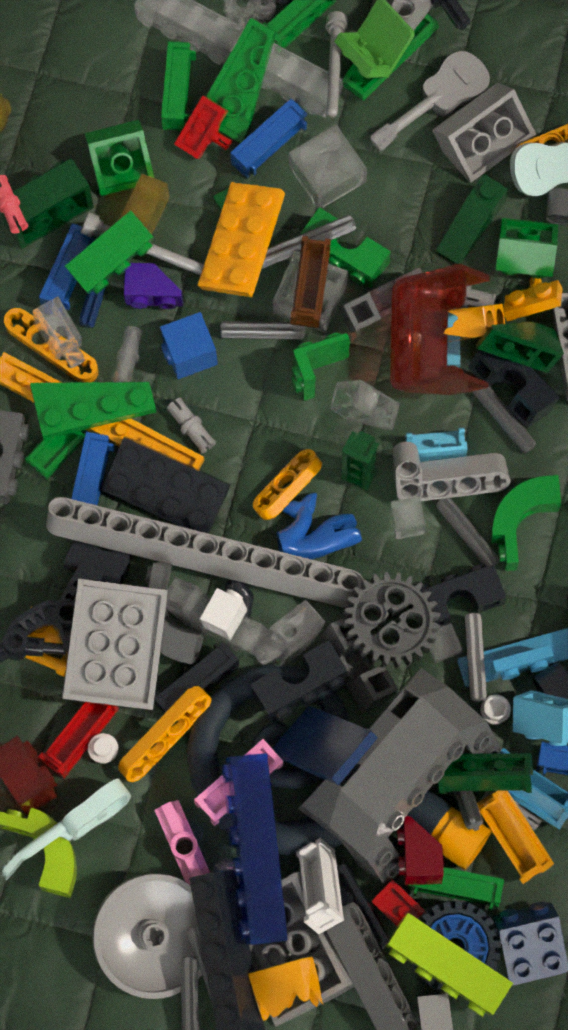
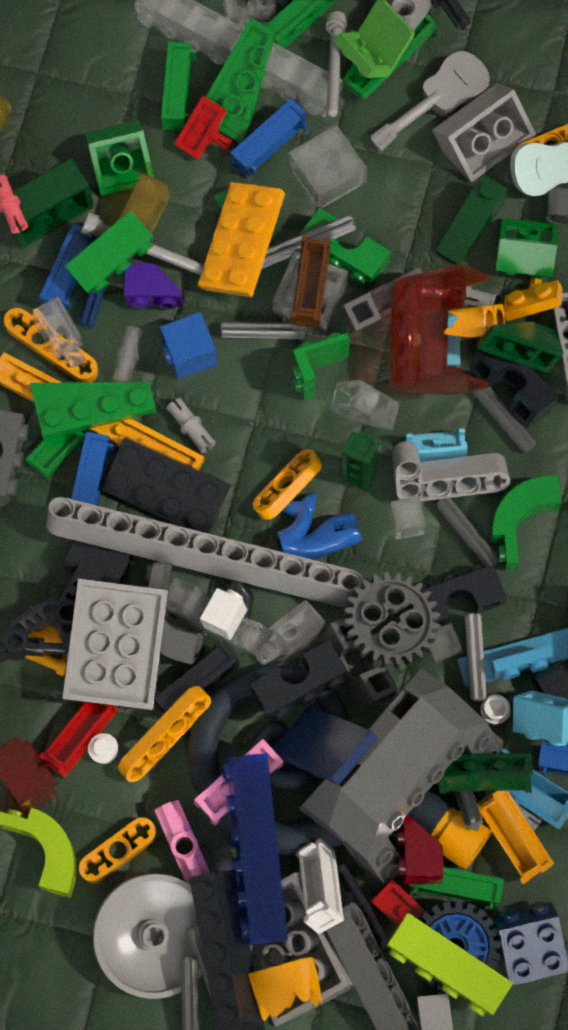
(76, 823): light aqua piece -> none
(117, 863): none -> light orange beam

